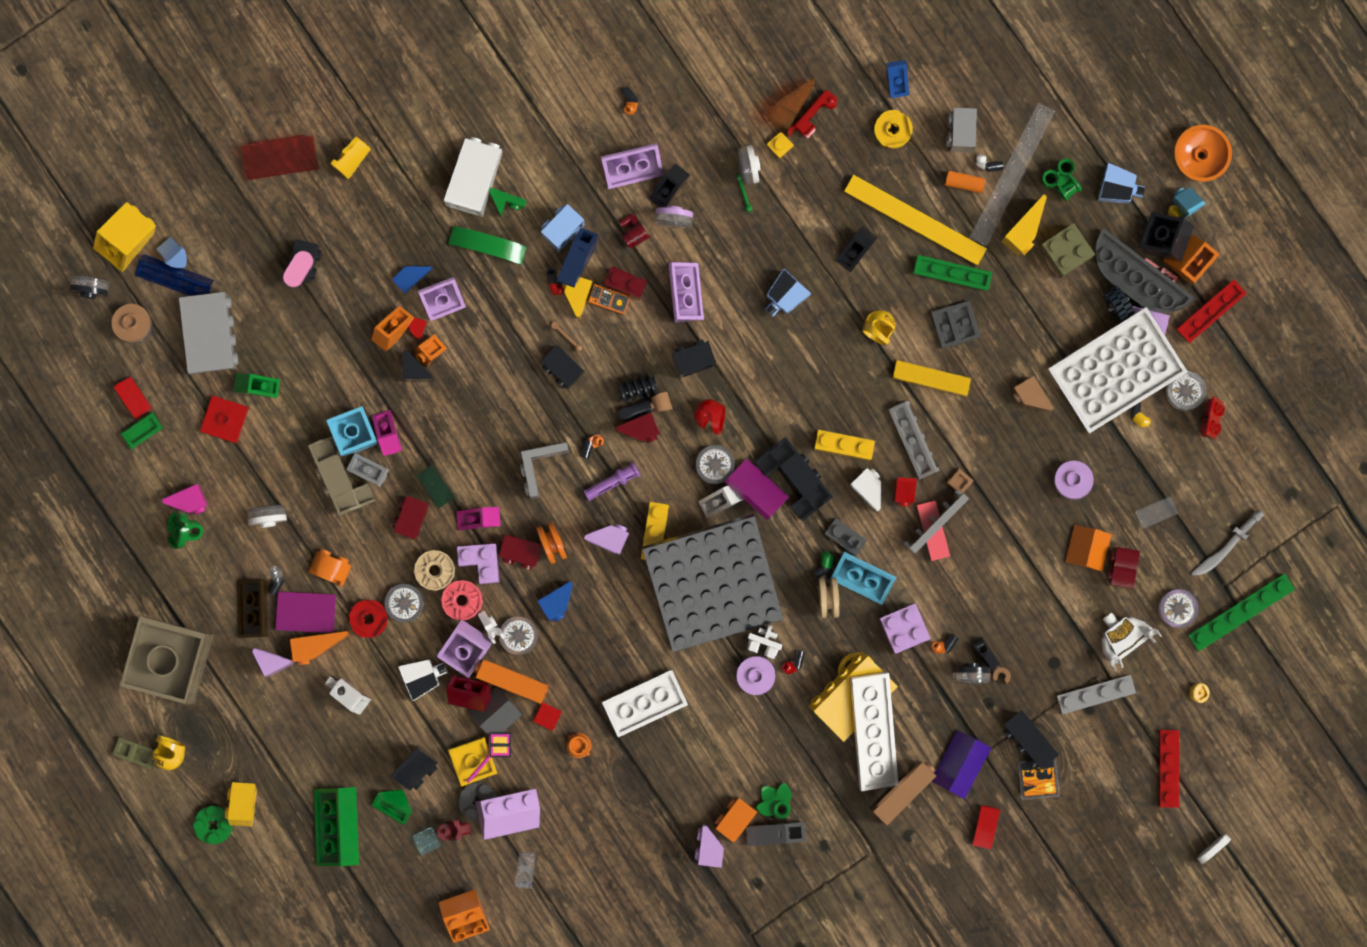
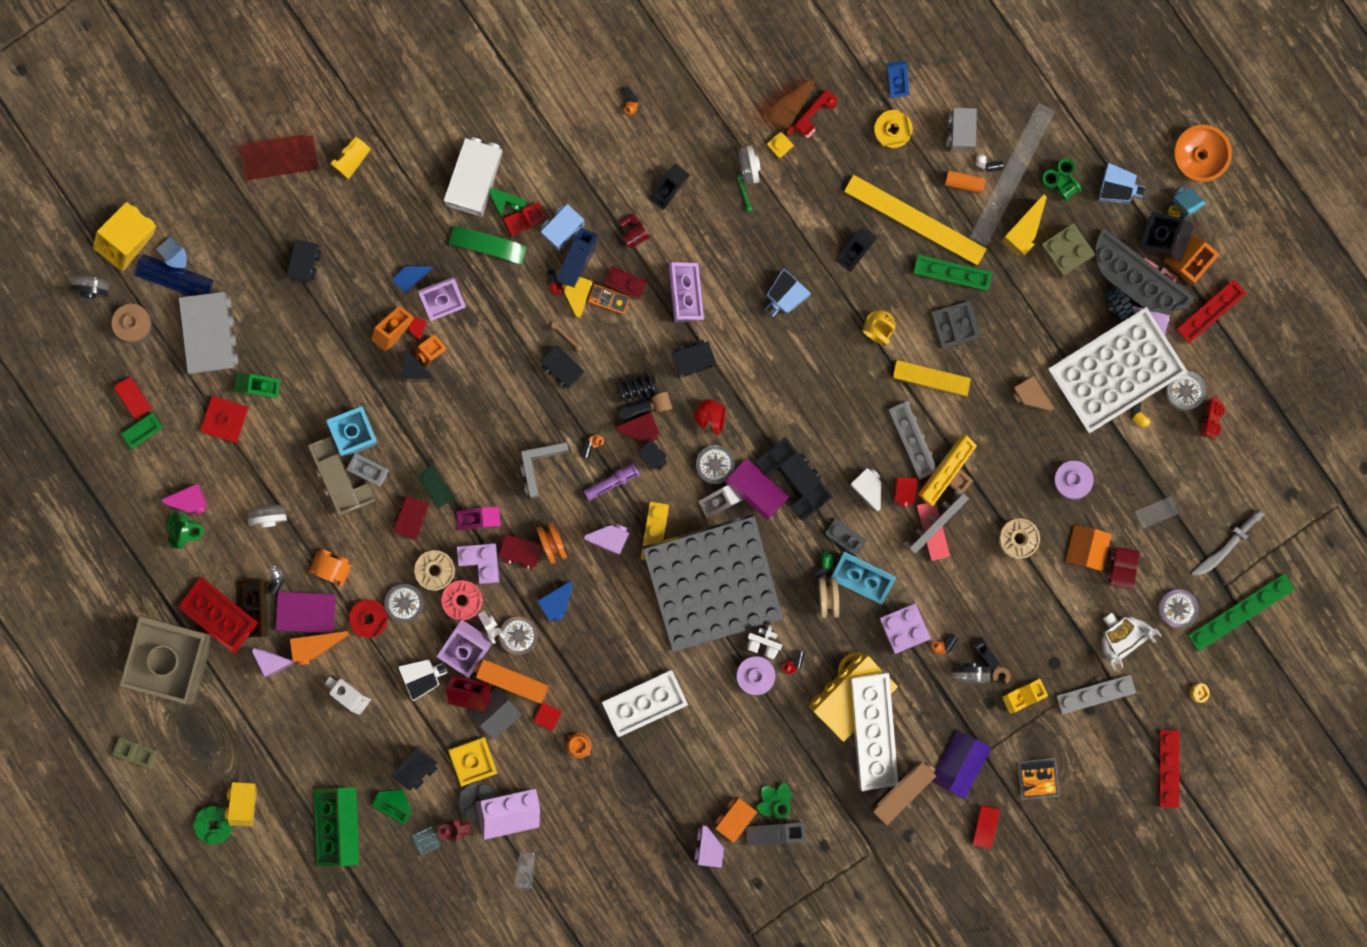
(168, 753): yellow helmet -> none
(218, 614): none -> red plate
(298, 269): bright pink tile -> none
(386, 433): dark pink slope -> none
(464, 916): orange slope -> none
(498, 747): piece -> none
(524, 219): none -> red slope
(632, 166): lavender slope -> none
(653, 456): none -> black brick
(673, 217): clear piece -> none
(844, 445): yellow brick -> none
(947, 470): none -> yellow tile
(1025, 696): none -> yellow slope
(1027, 530): none -> tan wheel
(1029, 741): black brick -> none
(1212, 849): white tile -> none

